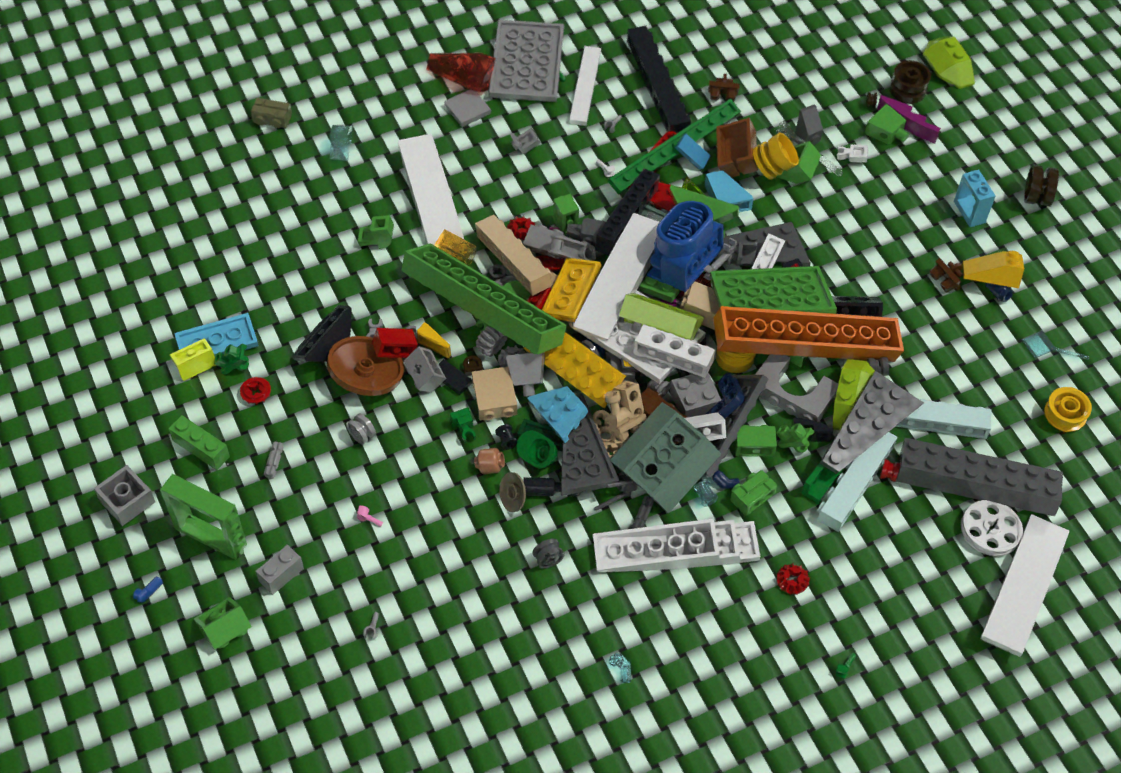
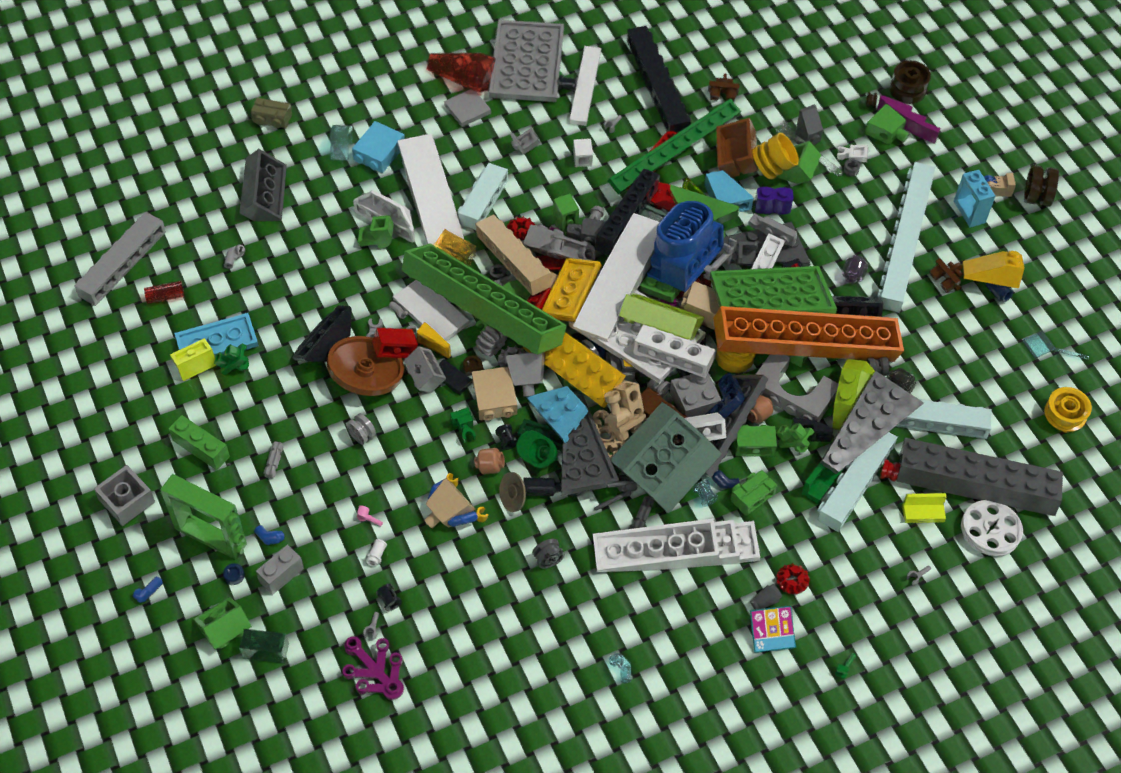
(120, 258): none -> light grey brick
(164, 292): none -> clear red axle
(233, 254): none -> light grey arm
(233, 574): none -> dark blue tile
(253, 384): red gear -> none
(263, 187): none -> dark grey slope
(264, 646): none -> clear green brick
(269, 537): none -> blue arm
(374, 204): none -> white wedge
(374, 557): none -> white pin
(375, 670): none -> magenta plant
(377, 147): none -> medium azure brick
(389, 597): none -> black bush
(398, 309): none -> light grey piece
(432, 309): none -> white tile
(450, 505): none -> tan torso
(483, 195): none -> light aqua brick
(567, 83): none -> black bush
(583, 152): none -> white brick
(596, 213): none -> light grey pin
(608, 170): white hand -> none
(692, 151): dark azure tile -> none
(761, 411): none -> nougat head
(766, 597): none -> dark grey cone
(772, 629): none -> piece
(773, 200): none -> dark purple brick
(774, 228): none -> light grey hinge
(851, 163): none -> dark grey bush
(855, 269): none -> head
(903, 379): none -> clear smoke head
(906, 238): none -> light aqua brick
(917, 575): none -> light grey hand
(924, 508): none -> neon yellow panel
(950, 61): lime wedge -> none
(1001, 184): none -> tan leg
(1025, 586): white slope -> none

